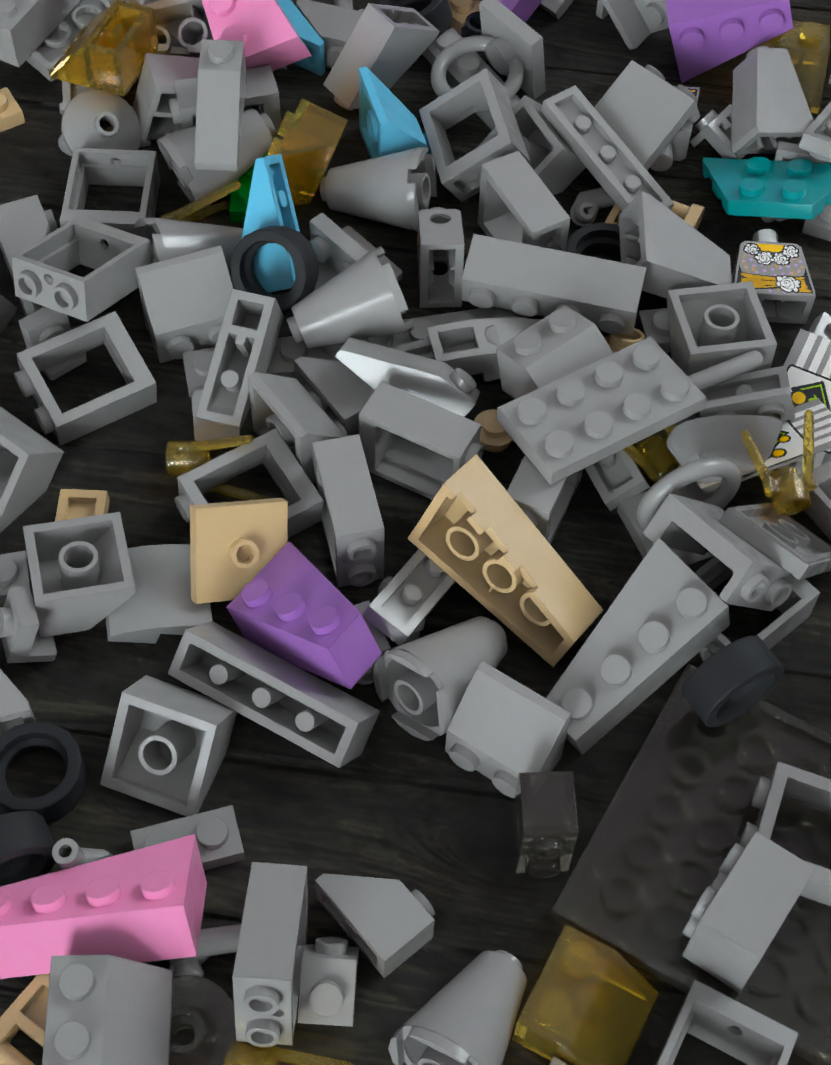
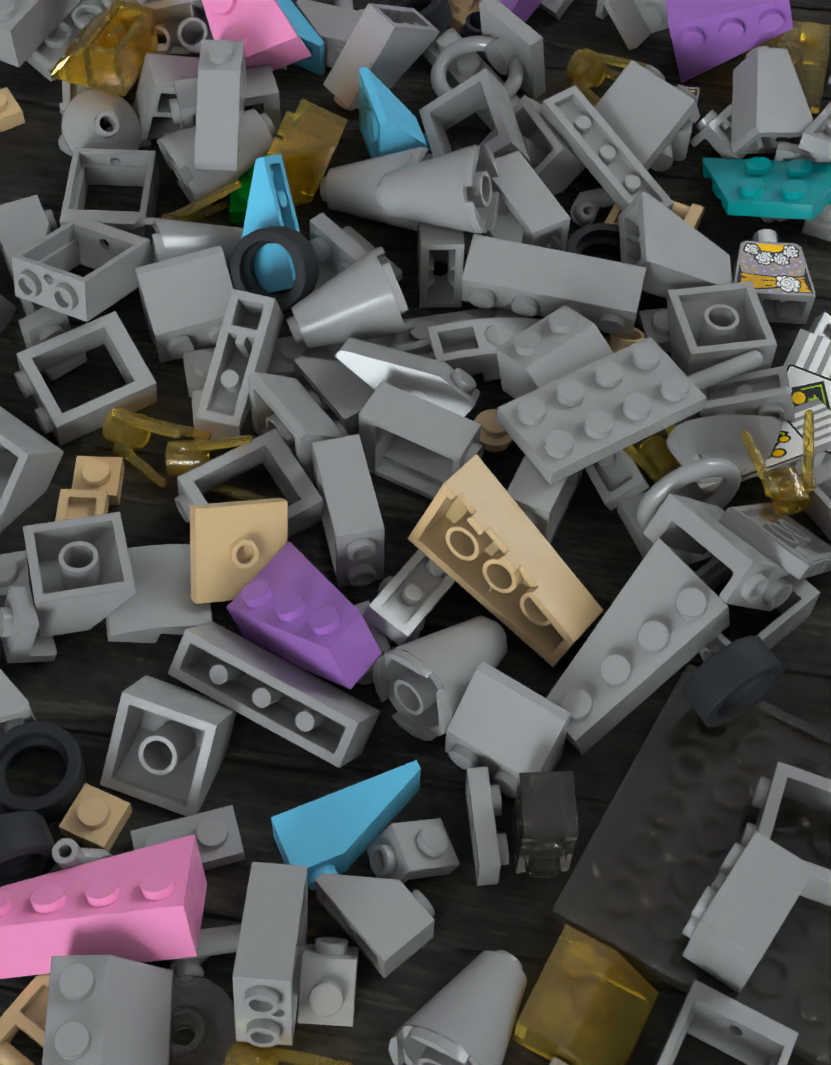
(95, 818): none -> tan plate
(100, 474): none -> tan plate
(133, 431): none -> clear yellow plant
(340, 826): none -> medium azure slope
(412, 851): none -> light grey bracket
(445, 191): none -> light grey cone
(488, 847): none -> light grey plate
(588, 70): none -> clear yellow plant

